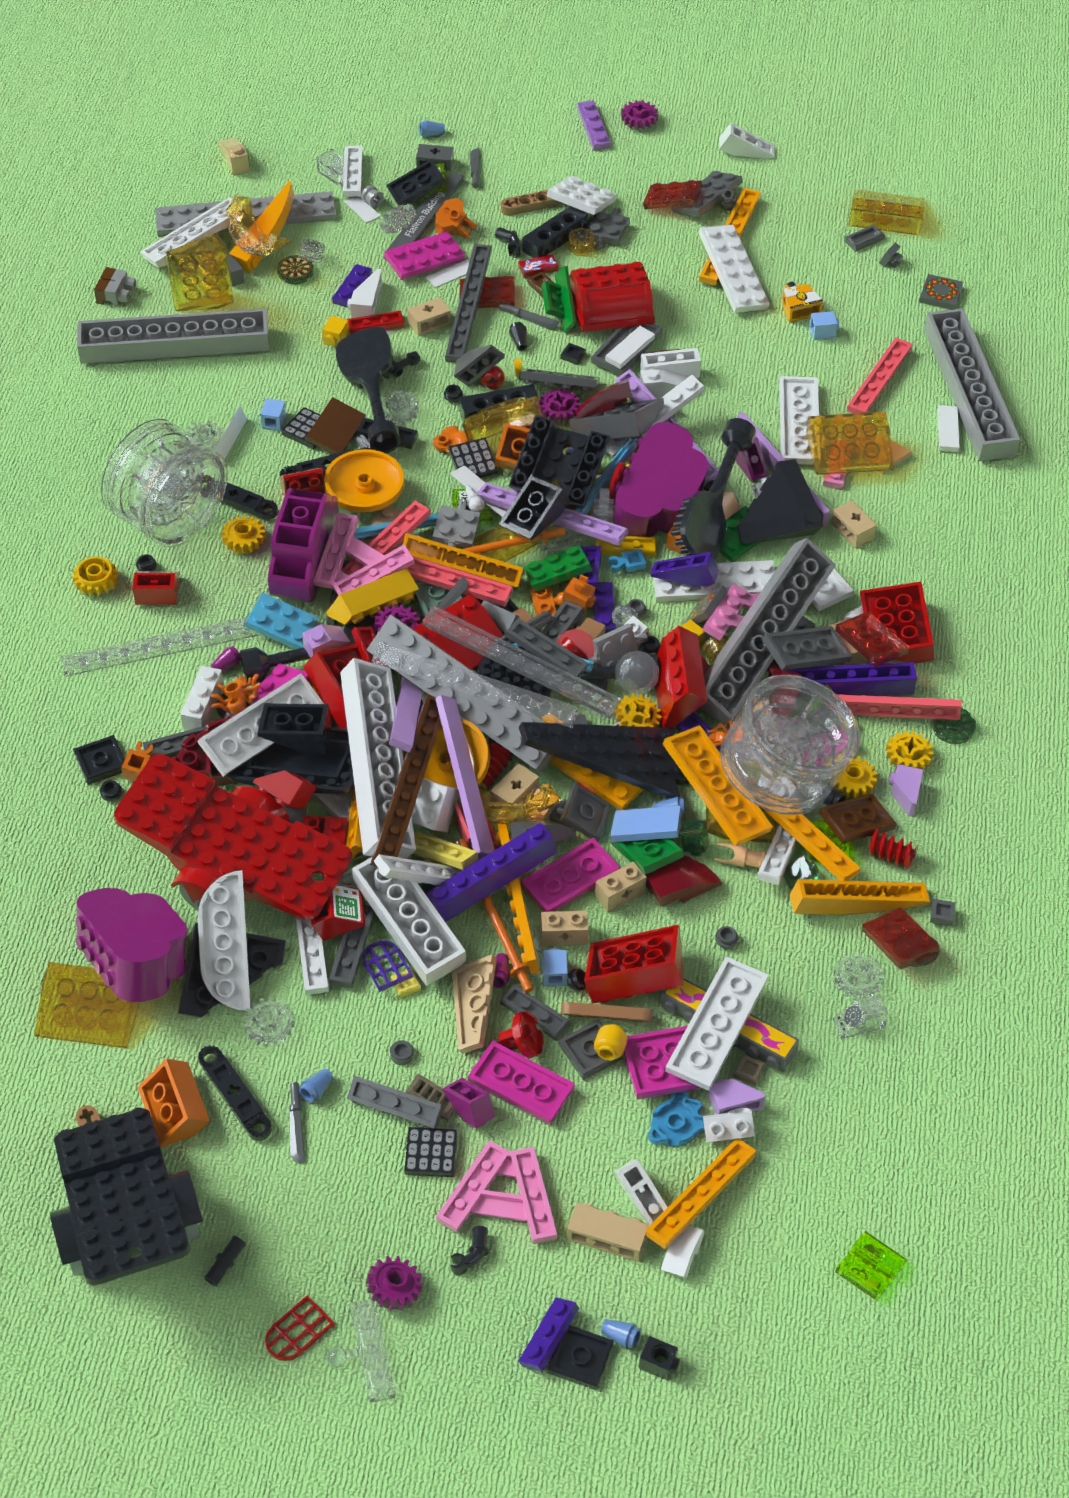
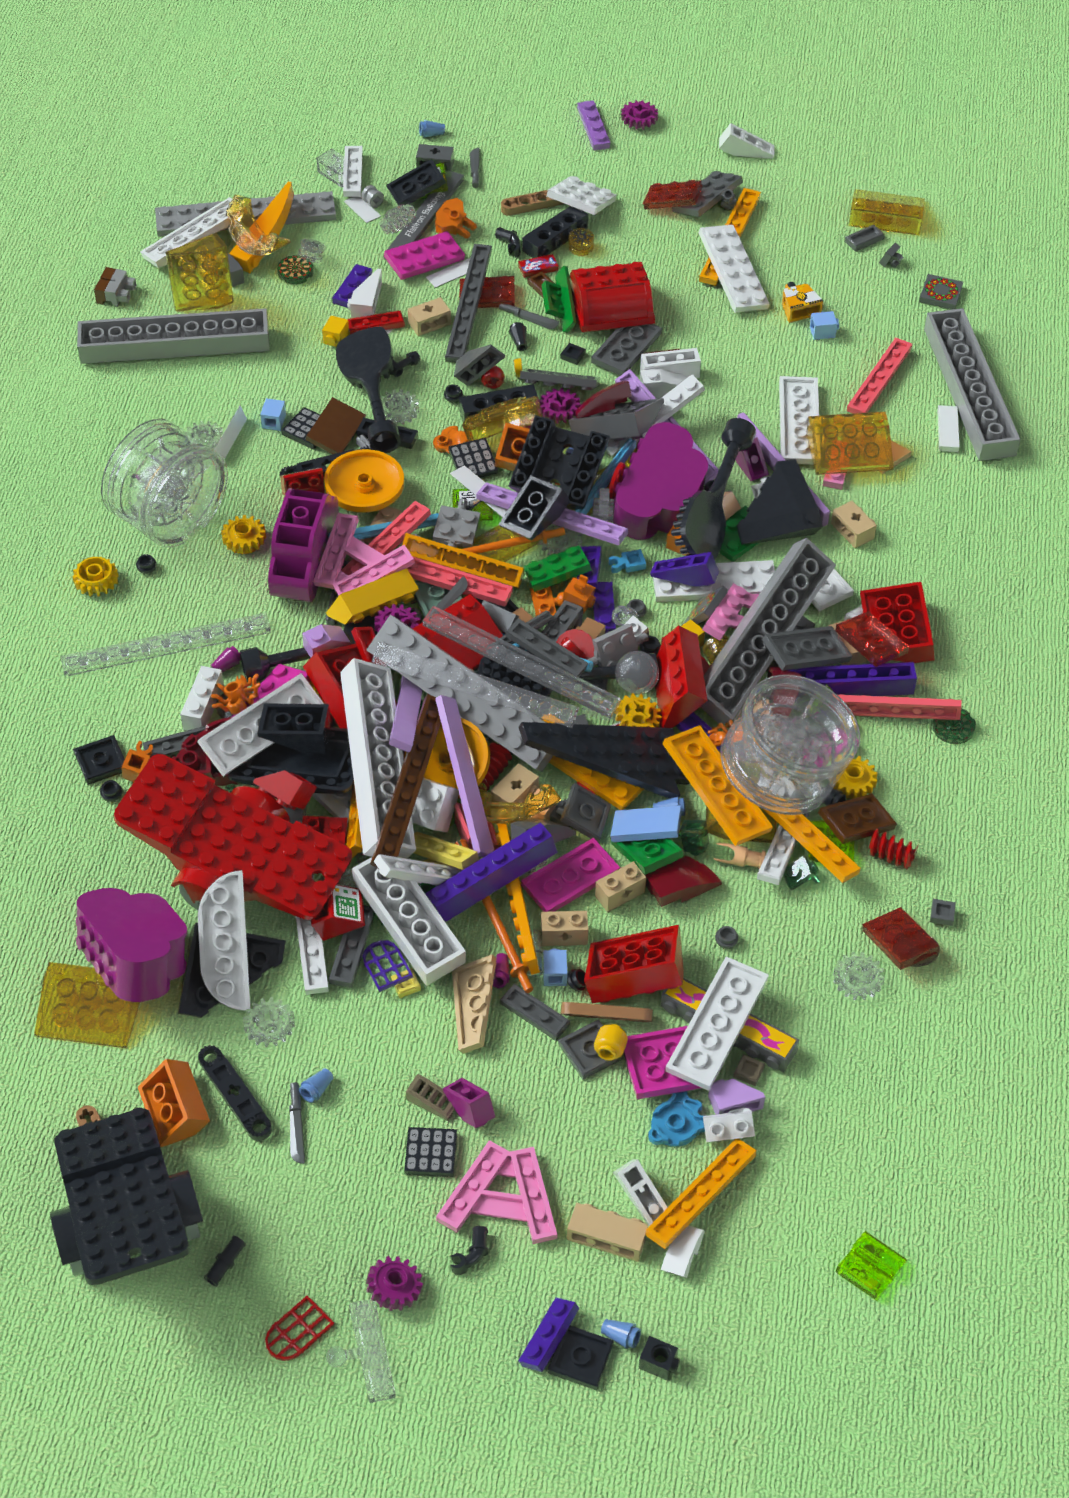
(156, 587): red slope -> none
(234, 155): tan slope -> none
(249, 502): black piece -> none
(280, 621): medium azure plate -> none
(395, 1102): dark grey plate -> none
(401, 1052): dark grey tile -> none
(474, 500): white bar -> none
(521, 1082): dark pink plate -> none
(523, 1035): red tile -> none
(608, 228): dark grey plate -> none
(629, 347): white tile -> none
(630, 543): yellow tile -> none
(855, 897): light orange slope -> none
(862, 1017): clear slope -> none
(899, 746): yellow gear -> none
(906, 787): lavender slope -> none

